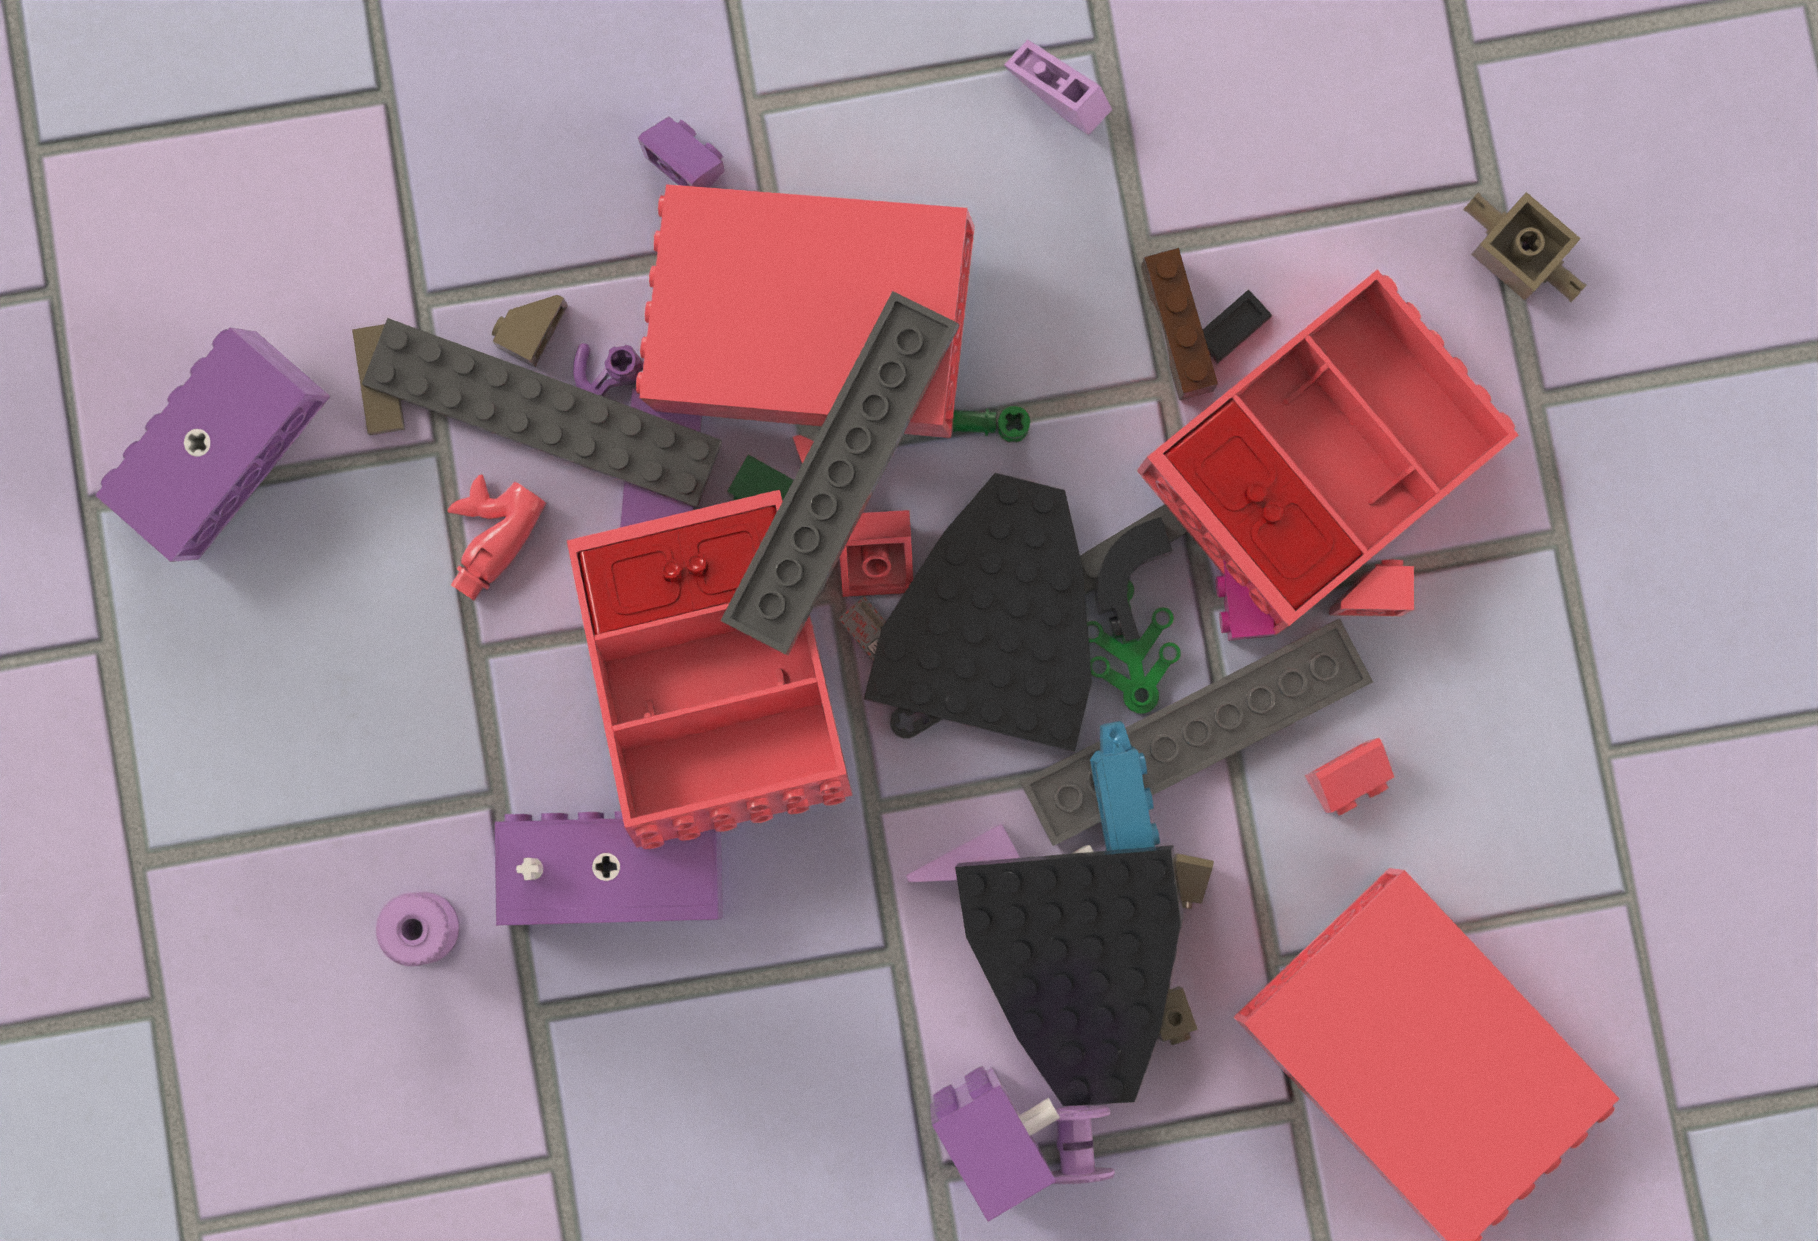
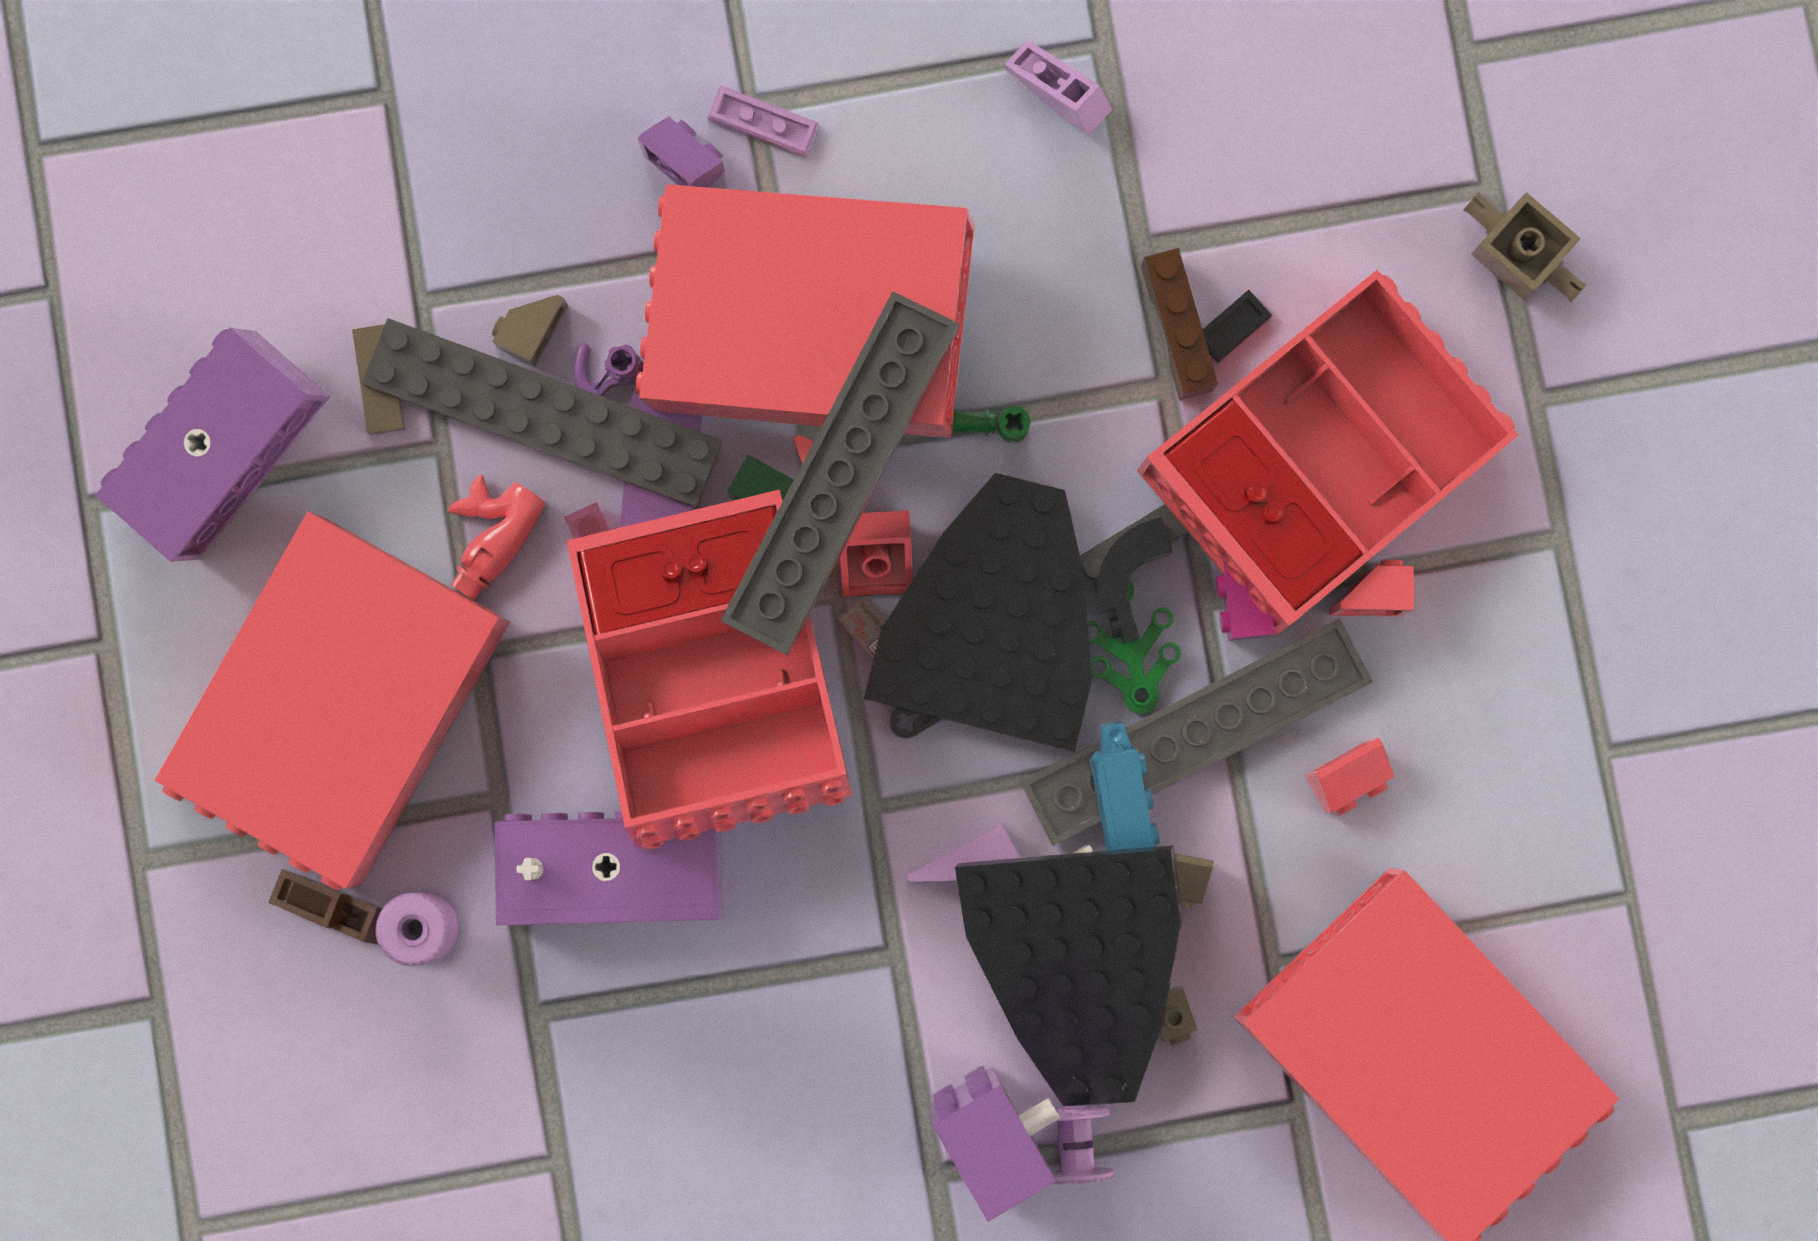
(326, 906): none -> reddish brown slope
(331, 703): none -> coral container
(586, 521): none -> clear pink plate
(763, 121): none -> lavender tile

